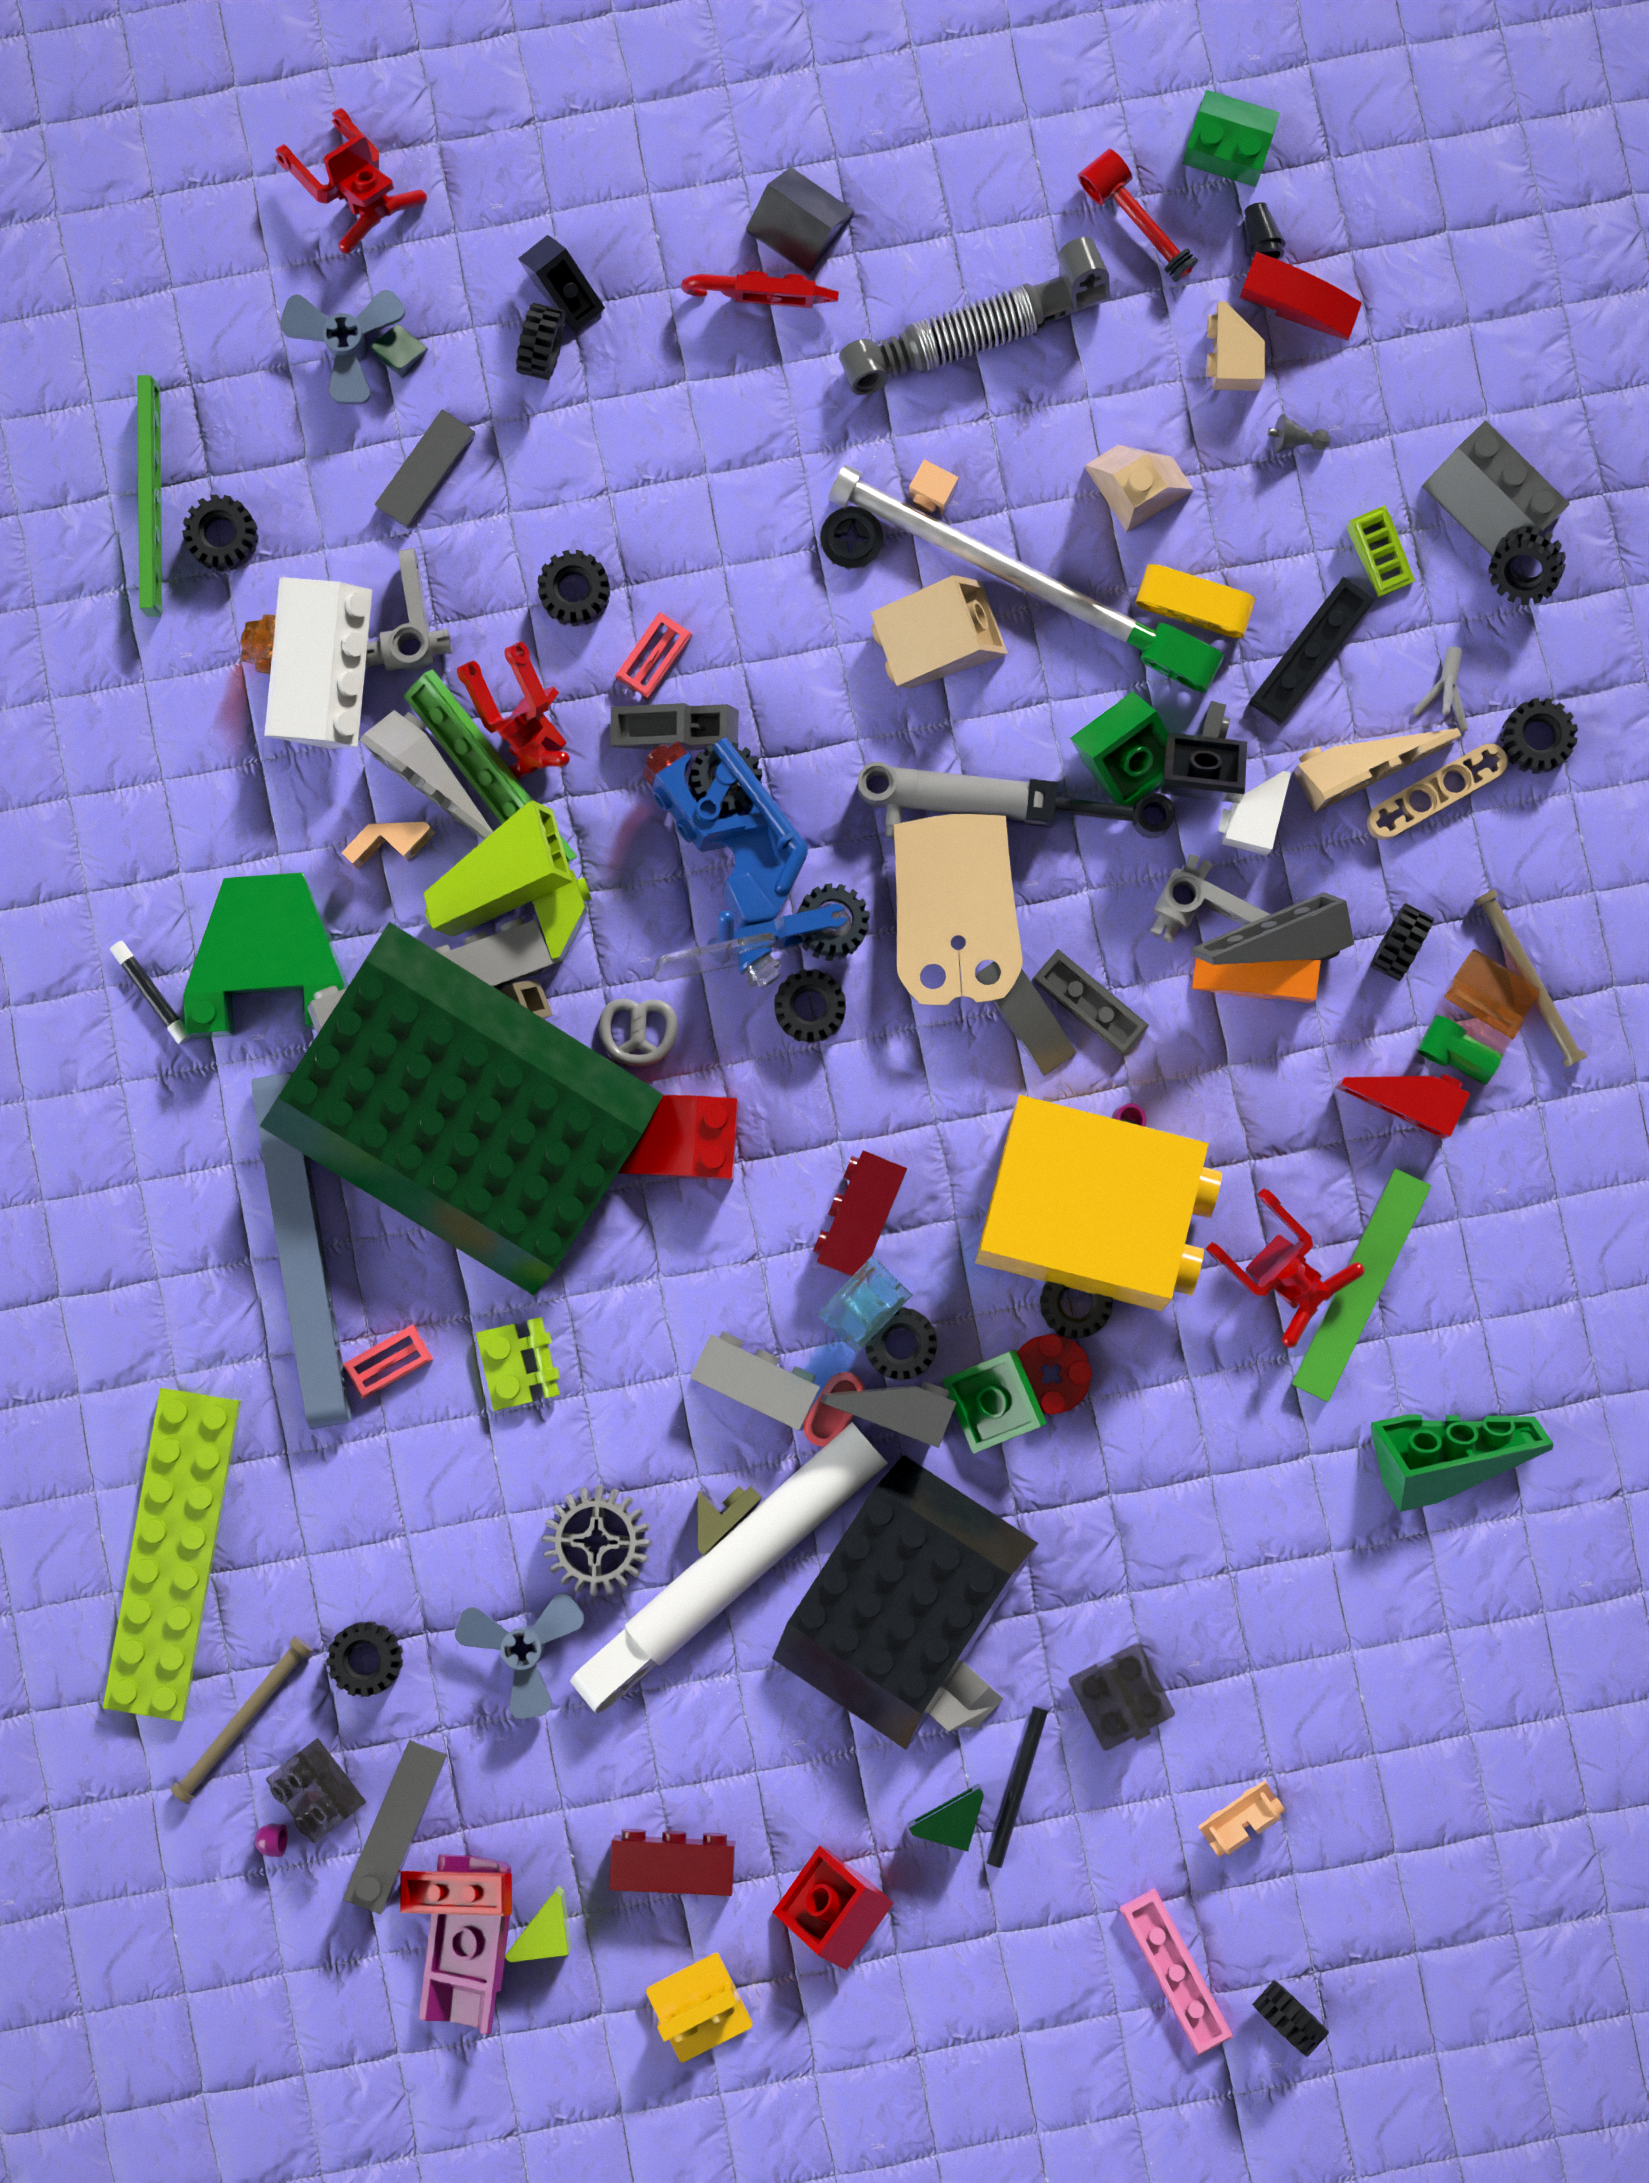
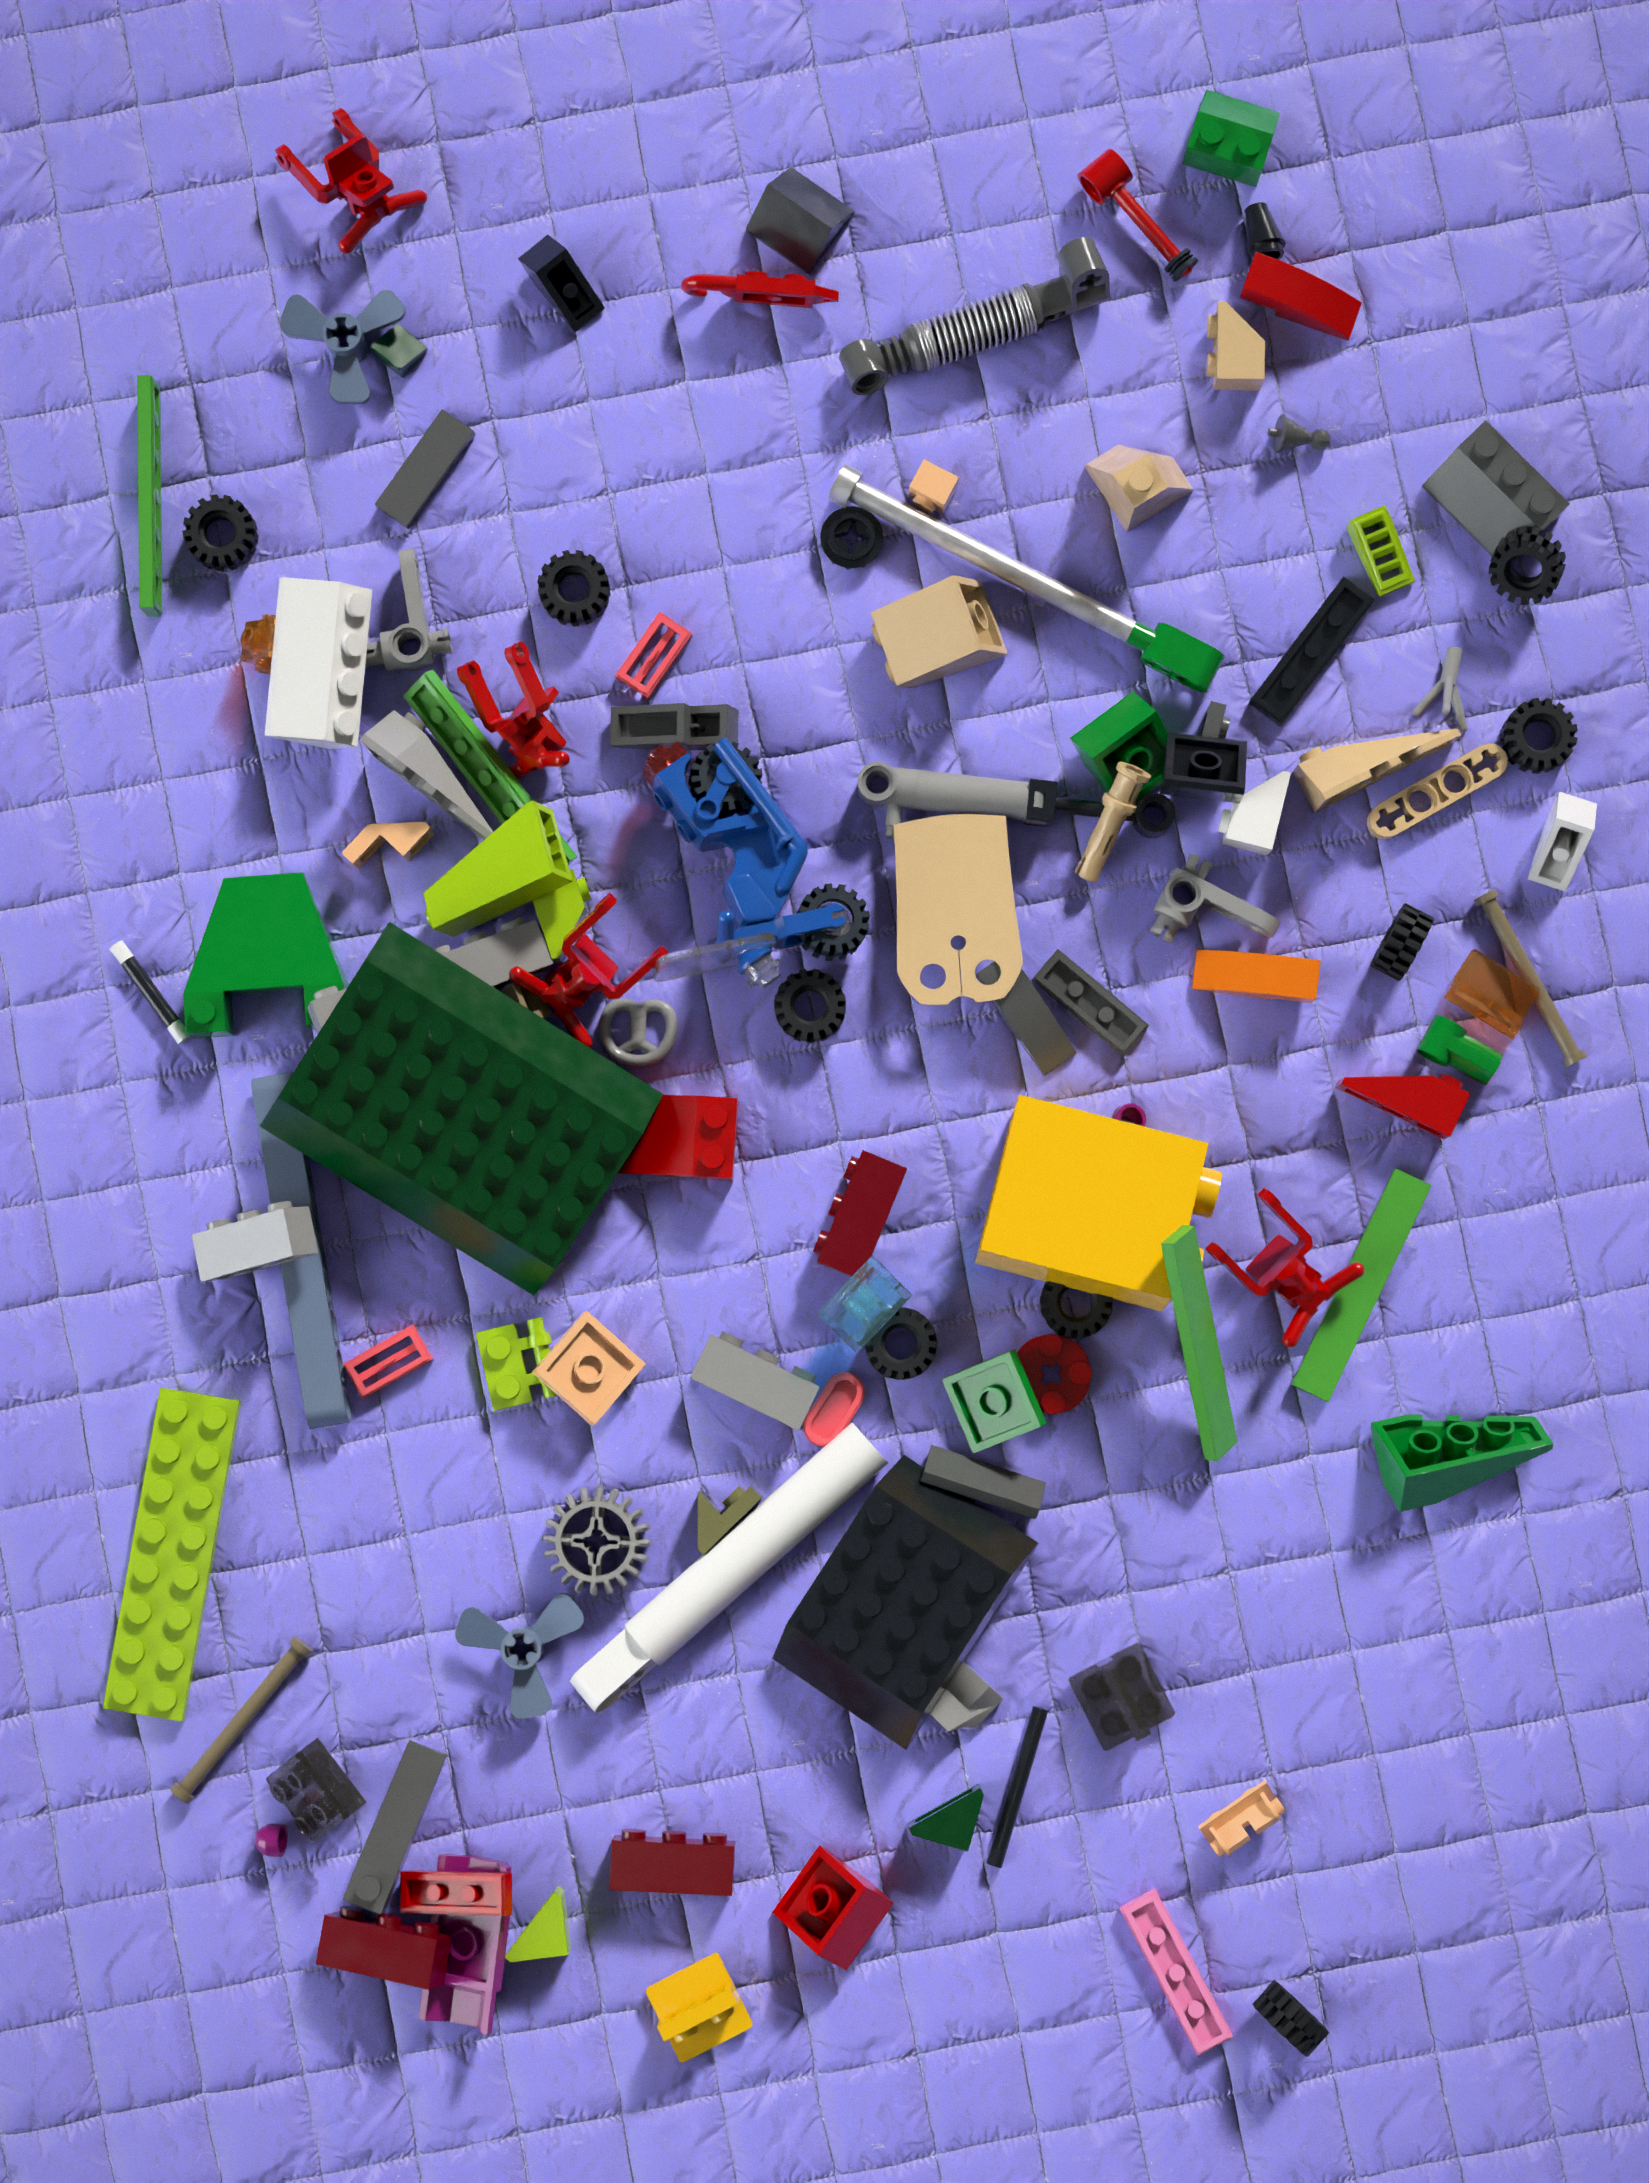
(254, 1241): none -> brick
(340, 1663): black tyre -> none
(384, 1948): none -> dark red brick
(540, 341): black tyre -> none
(582, 974): none -> red piece
(589, 1368): none -> light nougat plate
(905, 1409): dark grey slope -> none
(983, 1482): none -> dark grey tile
(1118, 805): none -> tan pin
(1195, 601): yellow beam -> none
(1199, 1342): none -> bright green tile
(1299, 932): dark grey slope -> none
(1563, 841): none -> white slope

